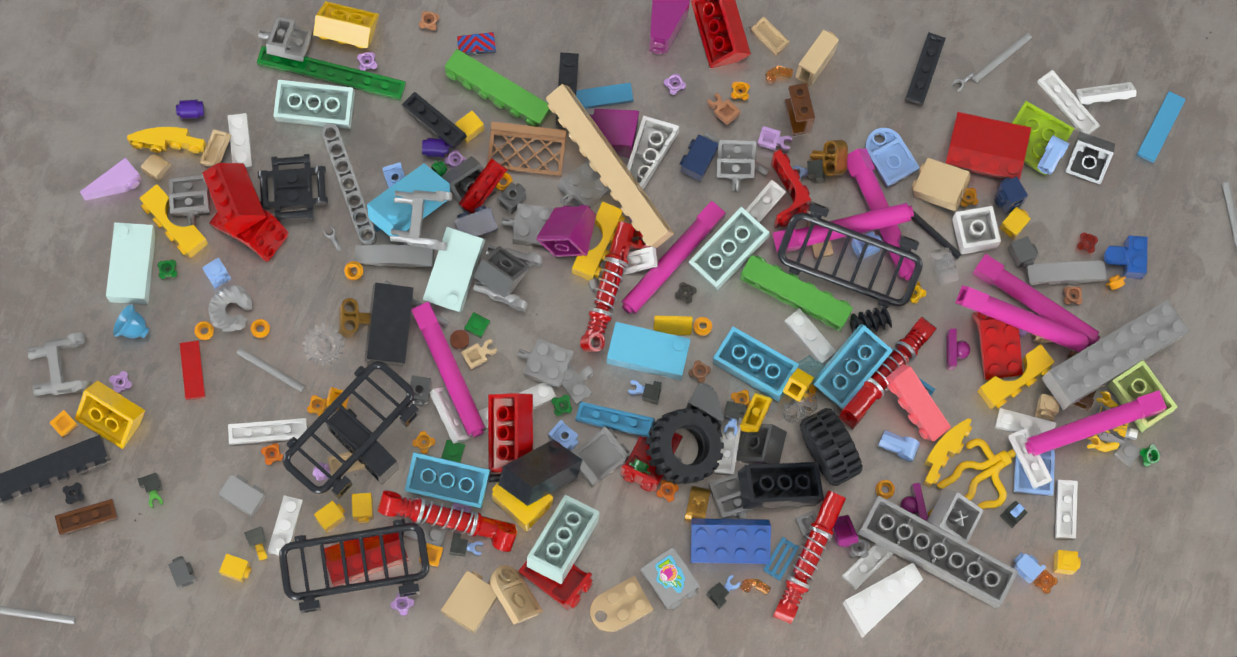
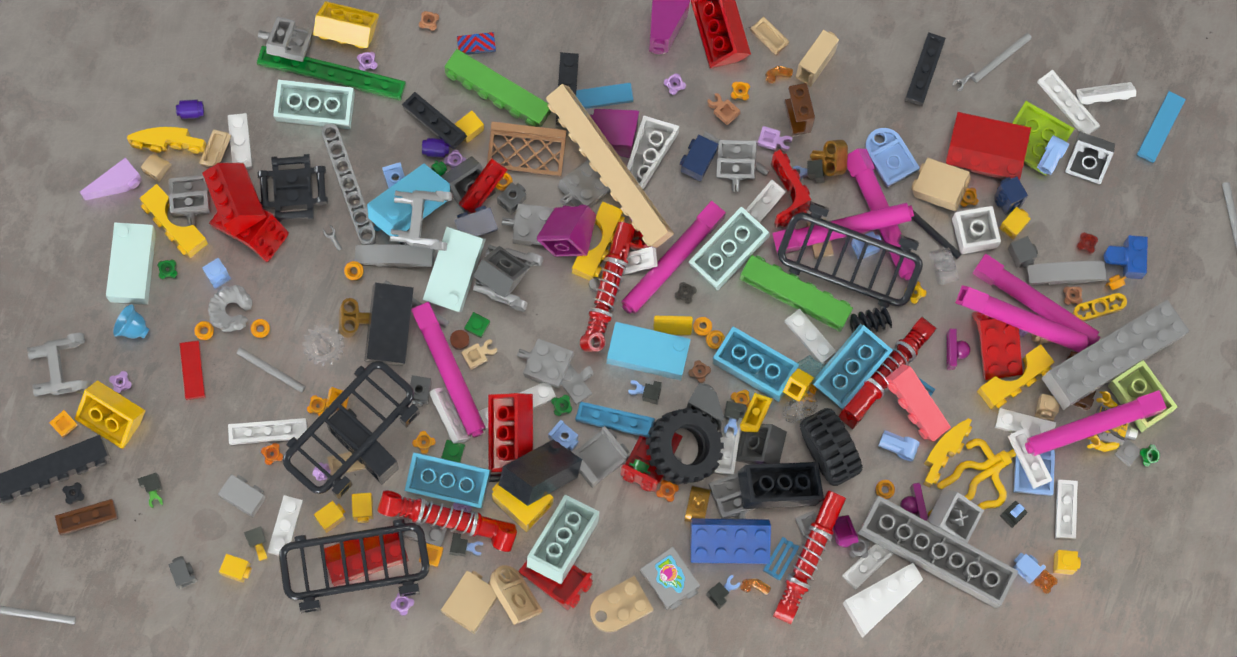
(710, 335): none -> light orange plate
(1111, 298): none -> yellow beam

